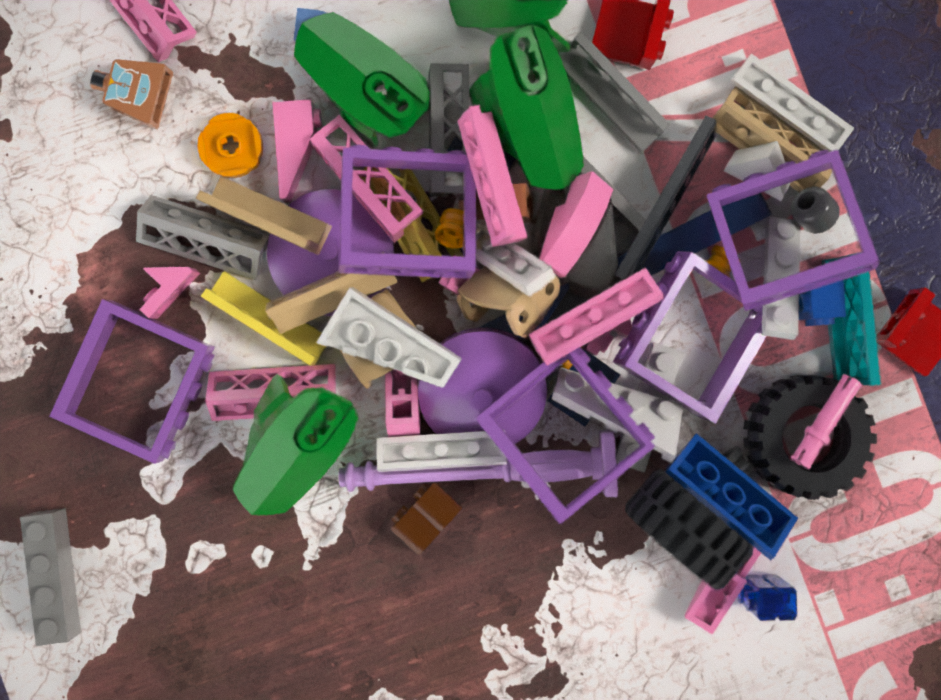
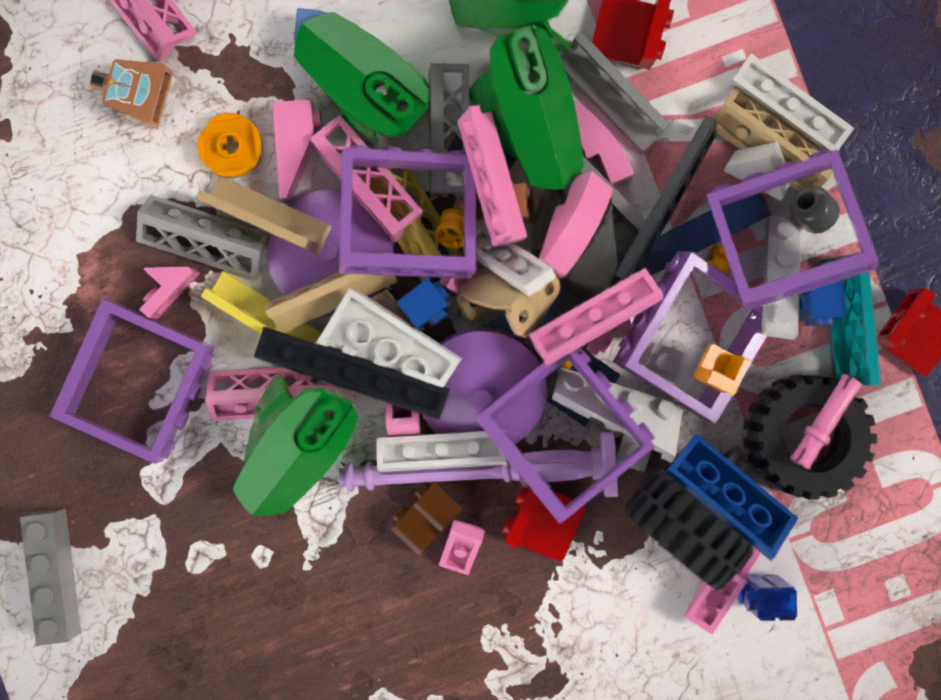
(351, 373): none -> black tile
(425, 304): none -> blue brick
(461, 547): none -> bright pink slope
(537, 528): none -> red bracket
(601, 145): none -> bright pink slope
(721, 369): none -> light orange panel

